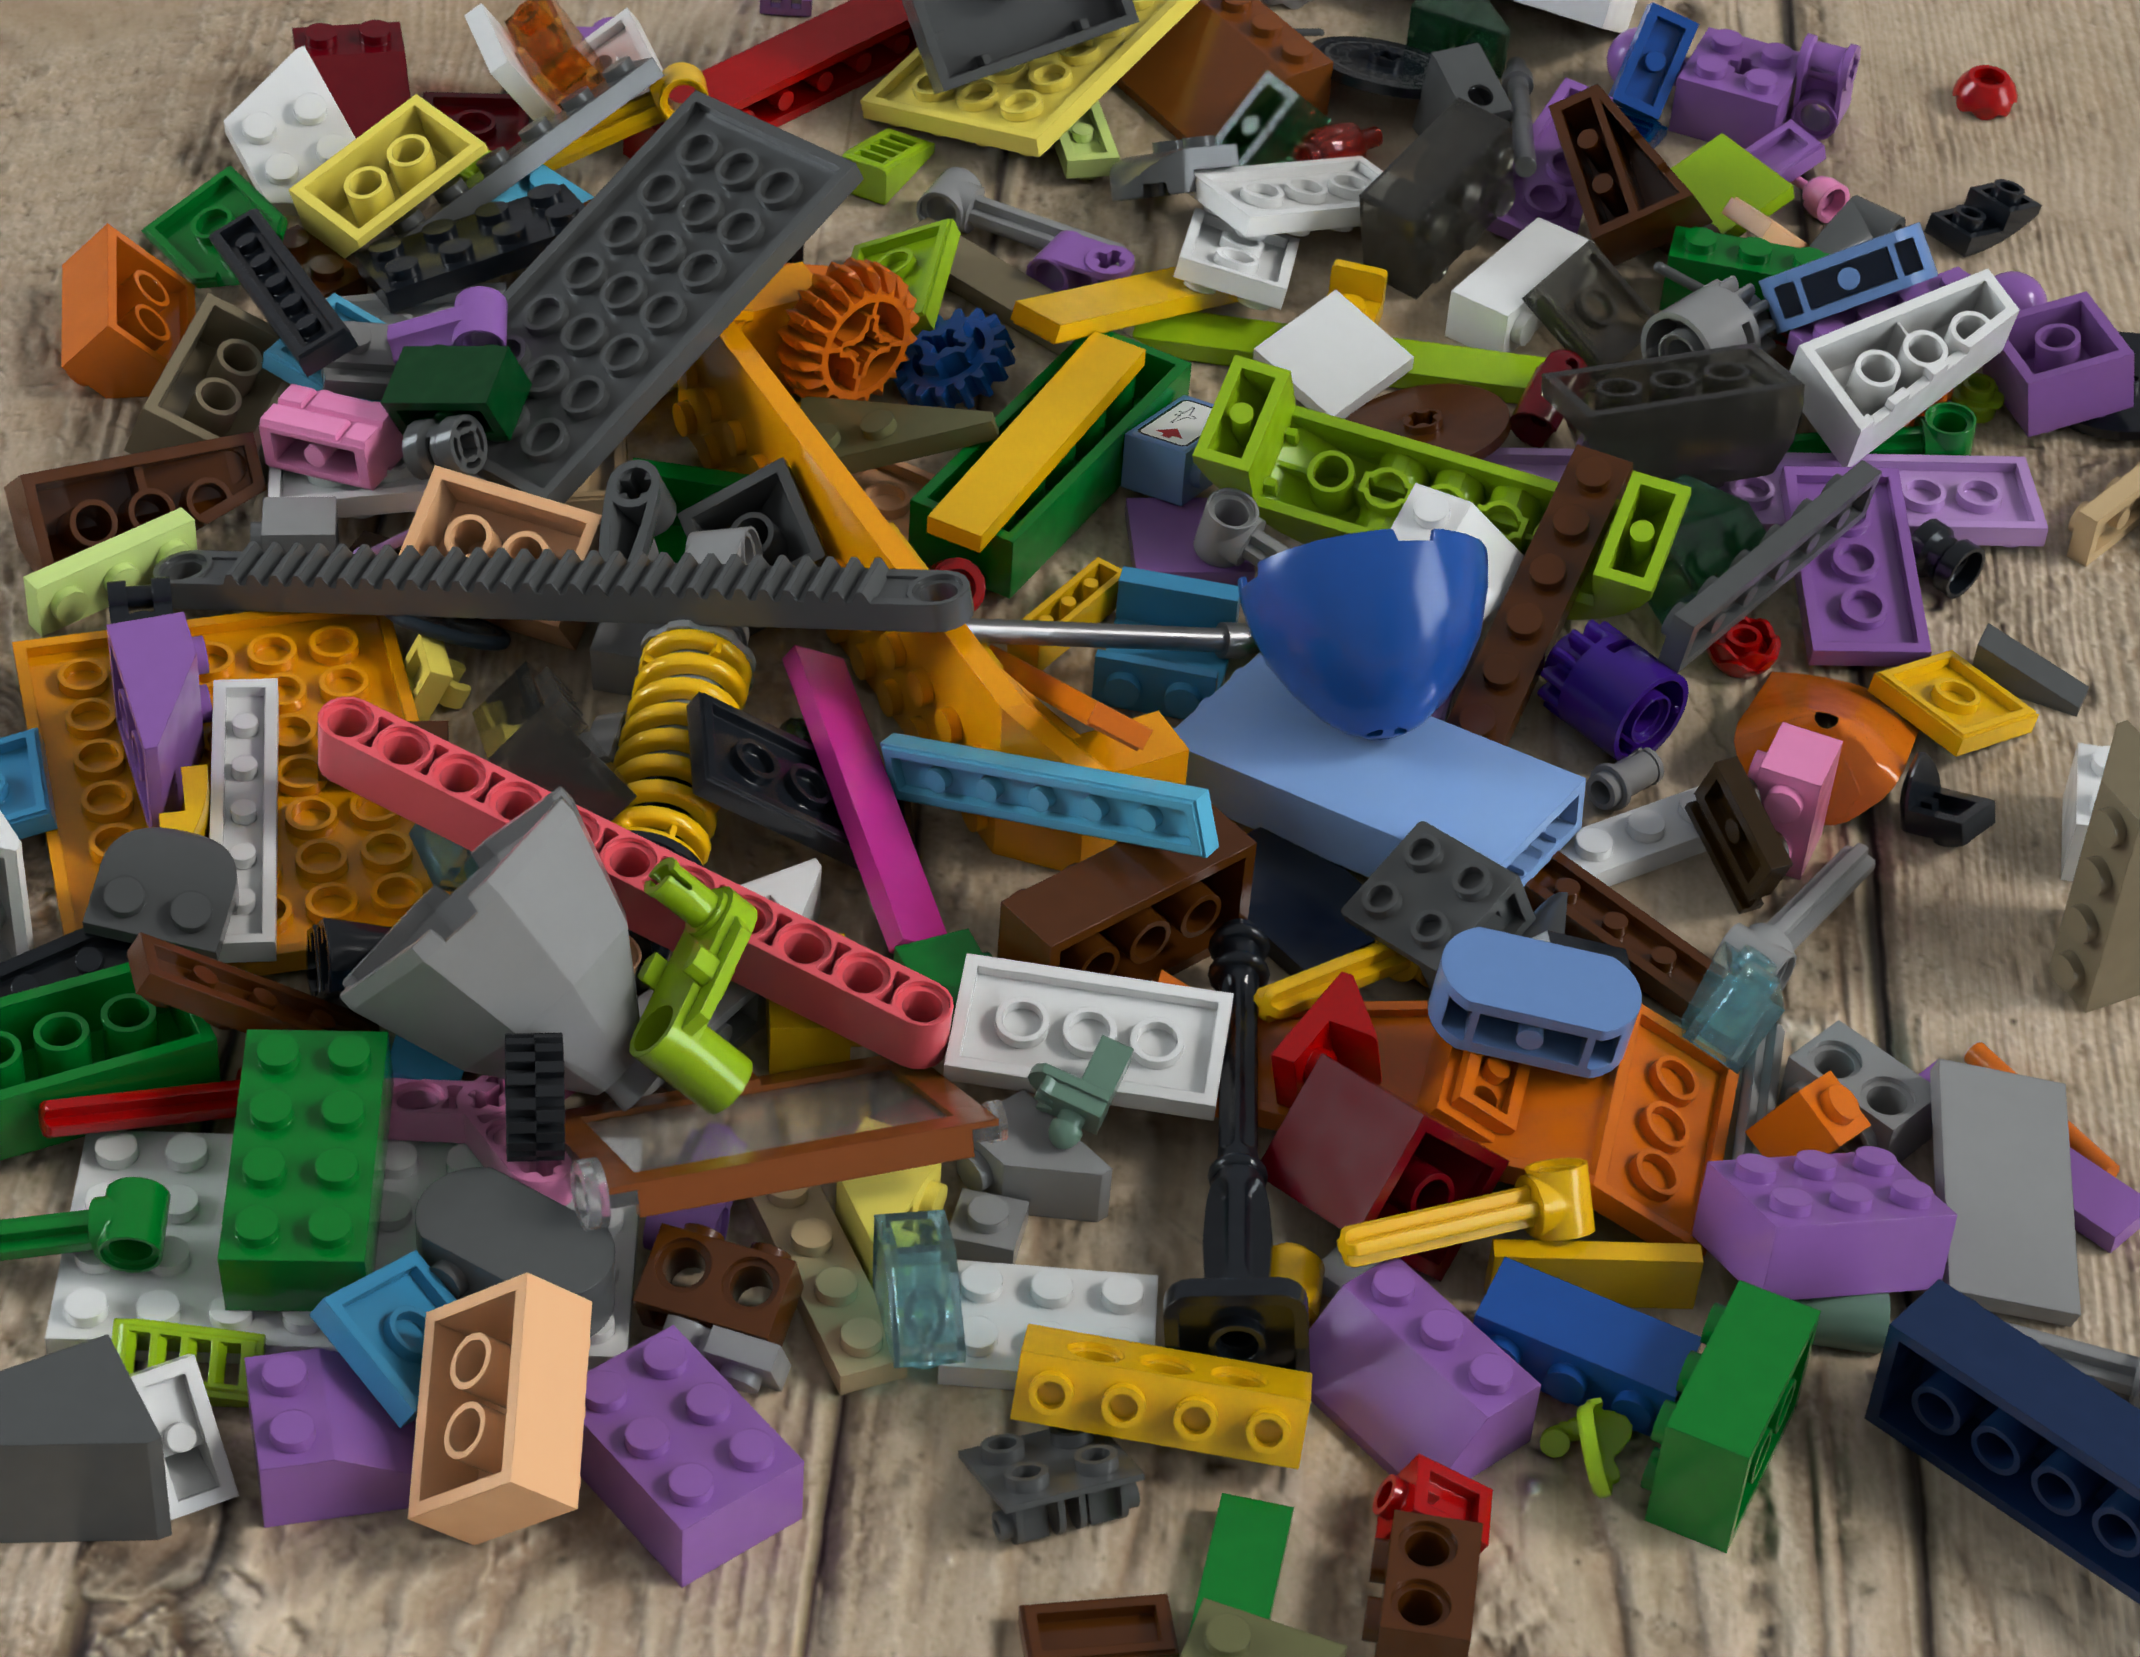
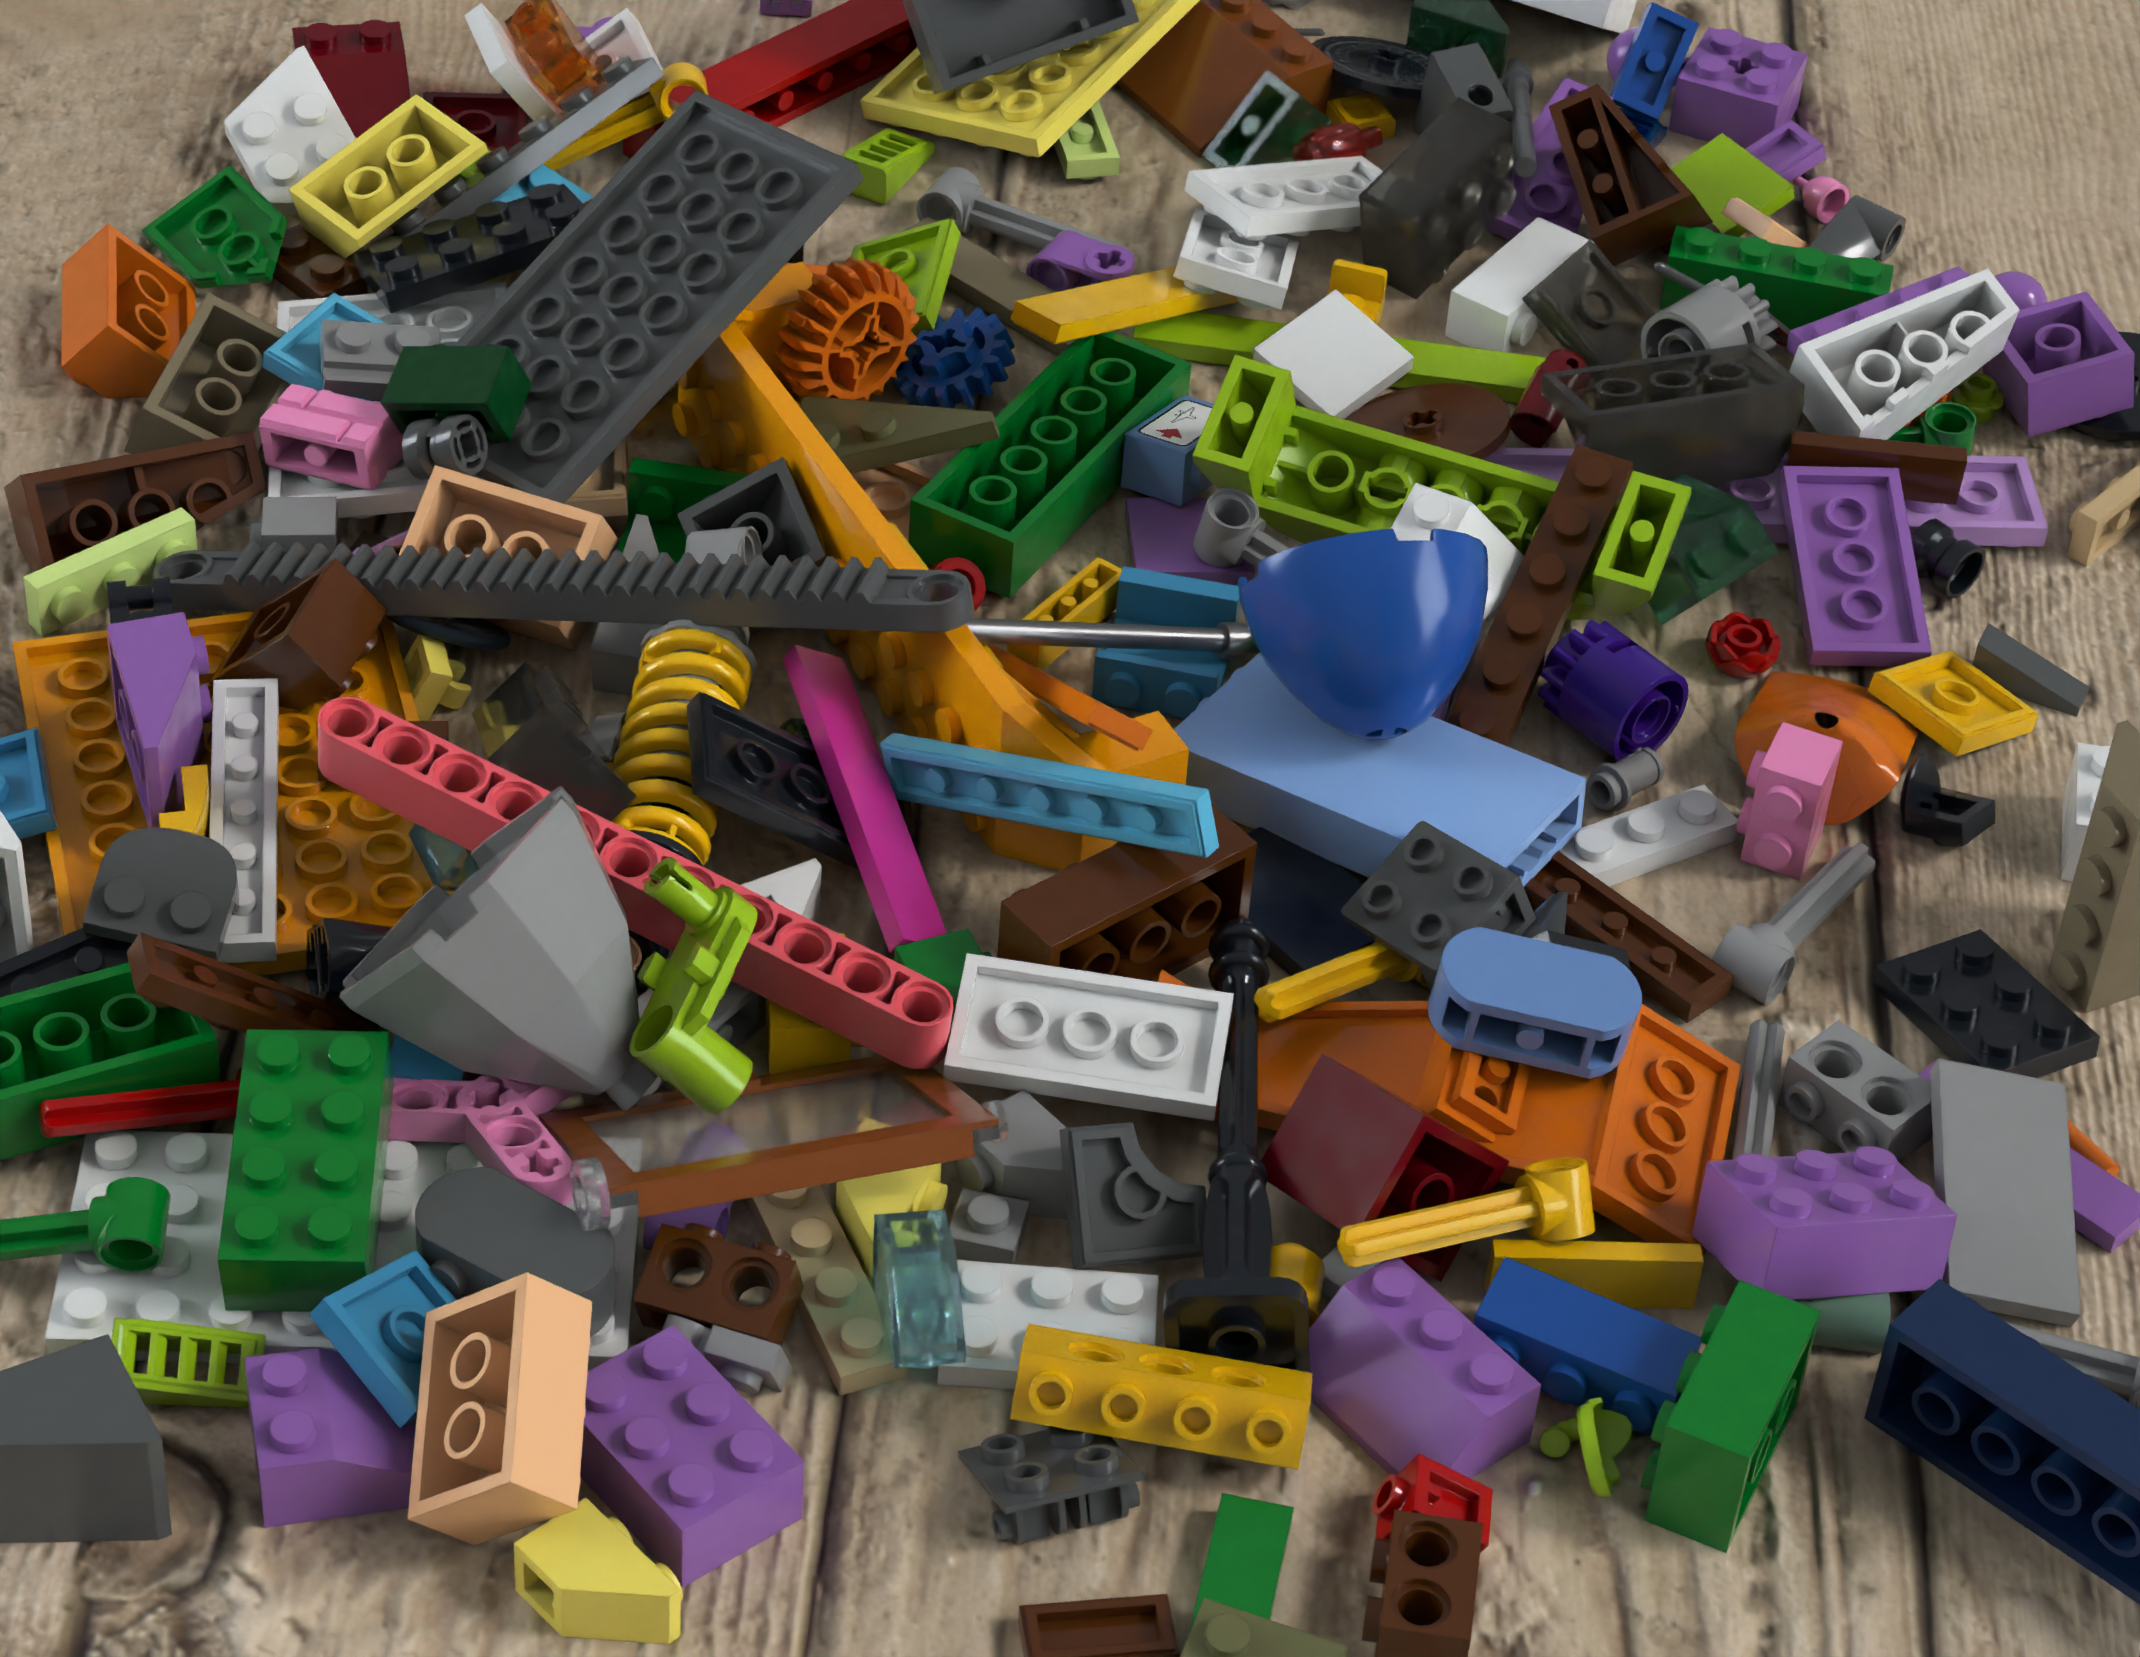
(191, 1442): white slope -> none
(283, 292): black tile -> none
(307, 637): none -> reddish brown slope
(475, 320): medium lavender piece -> none
(534, 1097): black tyre -> none
(595, 1581): none -> light yellow slope
(634, 510): dark grey piece -> none
(1035, 442): yellow tile -> none
(1081, 1101): sand green piece -> none
(1122, 1204): none -> dark grey tile
(1169, 168): dark grey slope -> none
(1332, 1026): red slope -> none
(1363, 110): none -> yellow tile
(1734, 1005): clear light blue slope -> none
(1739, 834): dark brown plate -> none
(1761, 572): dark grey plate -> none
(1814, 1118): orange brick -> none
(1823, 78): medium lavender piece -> none
(1848, 278): medium blue brick -> none
(1925, 470): none -> reddish brown tile
(1985, 92): red plate -> none
(1985, 1008): none -> black plate
(1986, 218): black slope -> none

